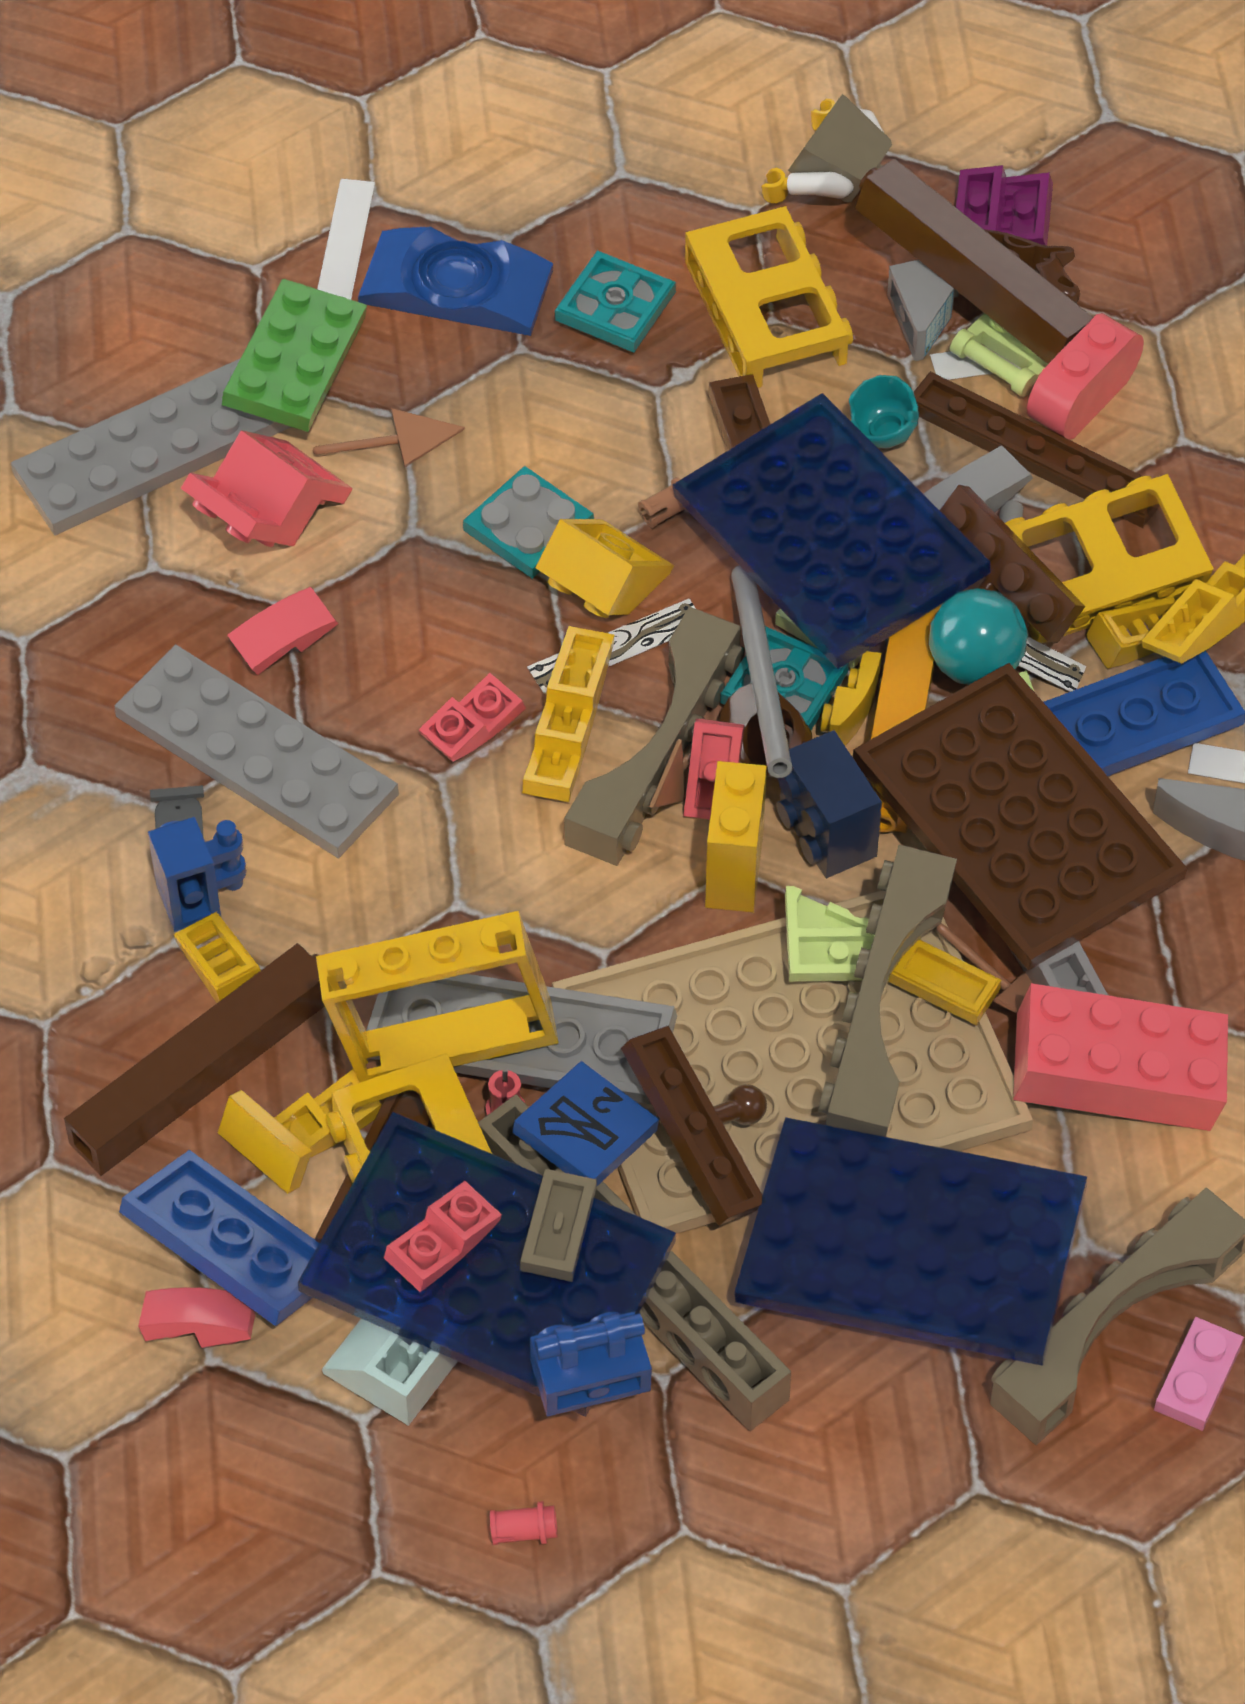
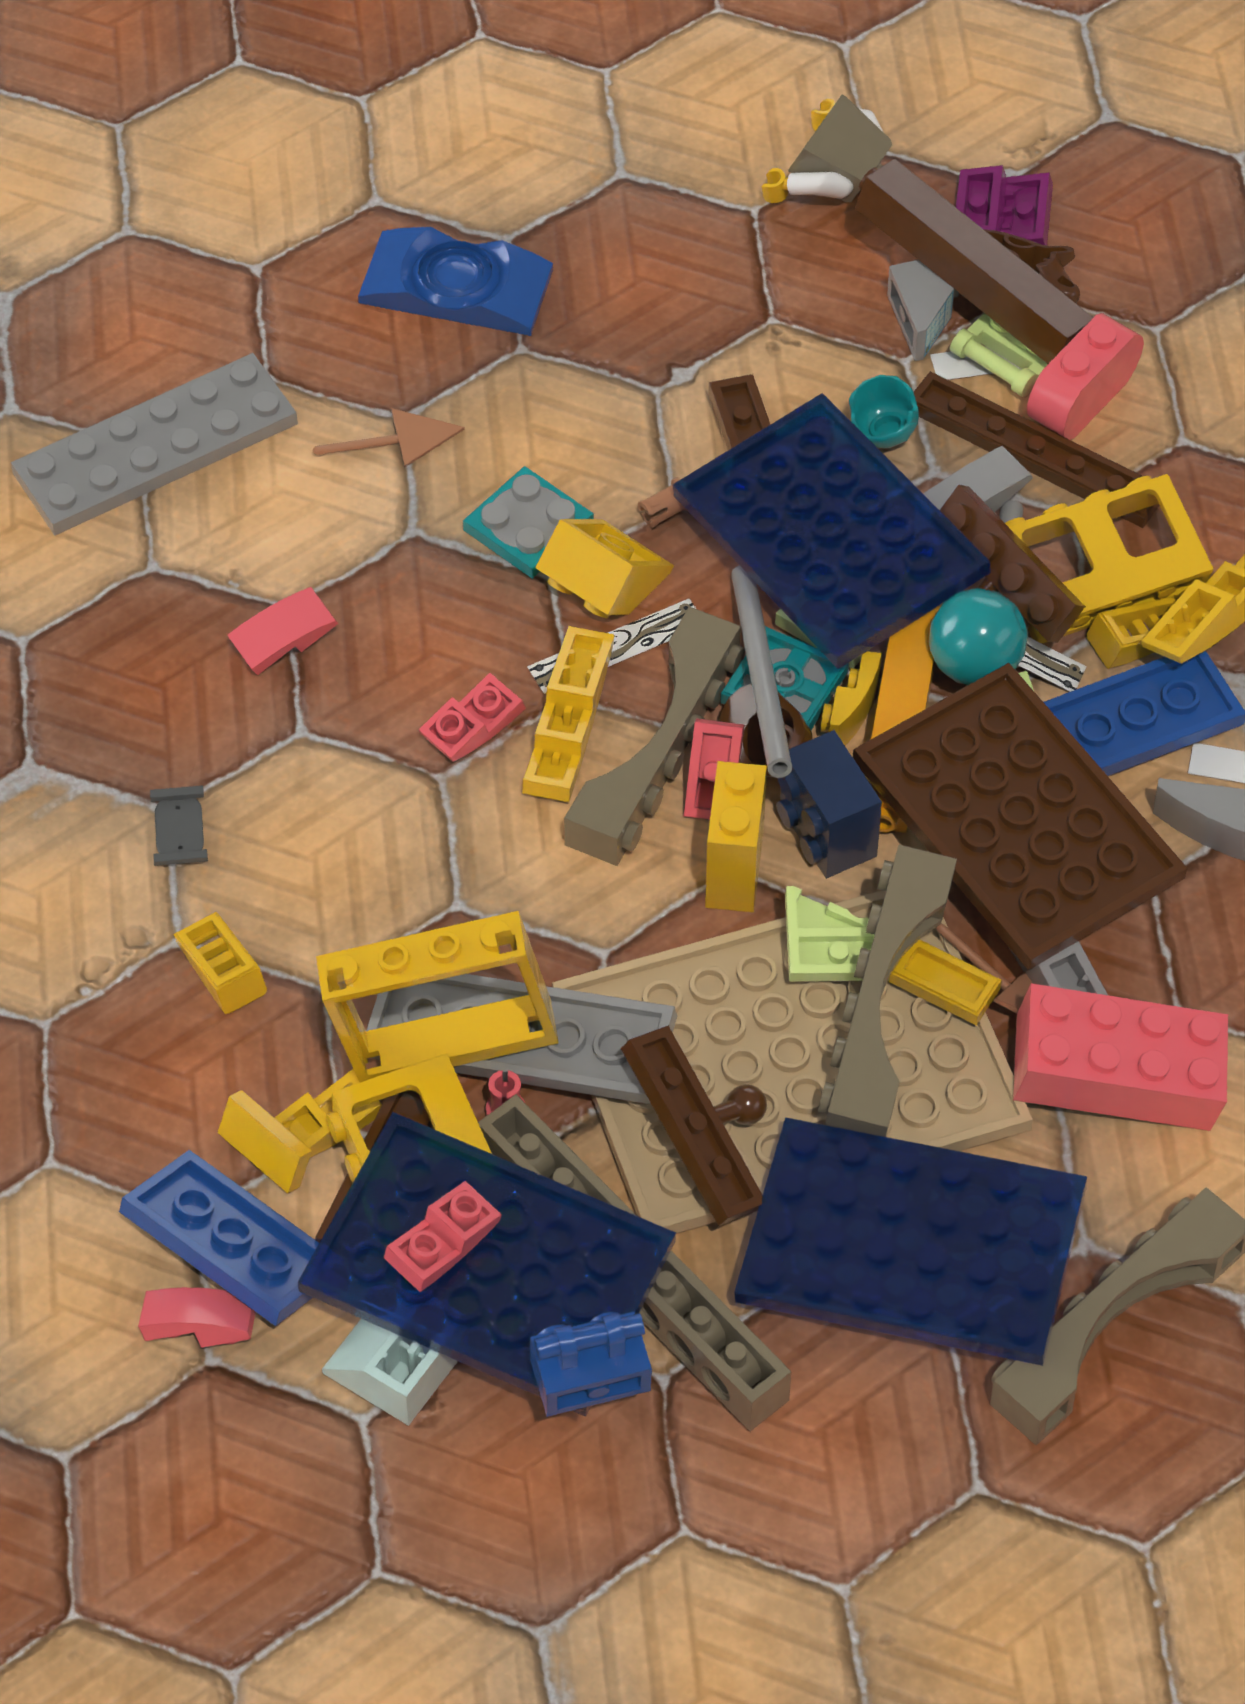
(193, 870): blue brick -> none
(196, 1060): reddish brown brick -> none
(257, 751): light grey plate -> none
(265, 490): coral bracket -> none
(294, 355): bright green plate -> none
(346, 237): white sticker -> none
(524, 1524): coral pin -> none
(558, 1225): dark tan plate -> none
(585, 1124): blue tile -> none
(615, 301): teal piece -> none
(671, 785): medium nougat piece -> none
(736, 296): yellow window -> none
(1199, 1373): bright pink plate -> none

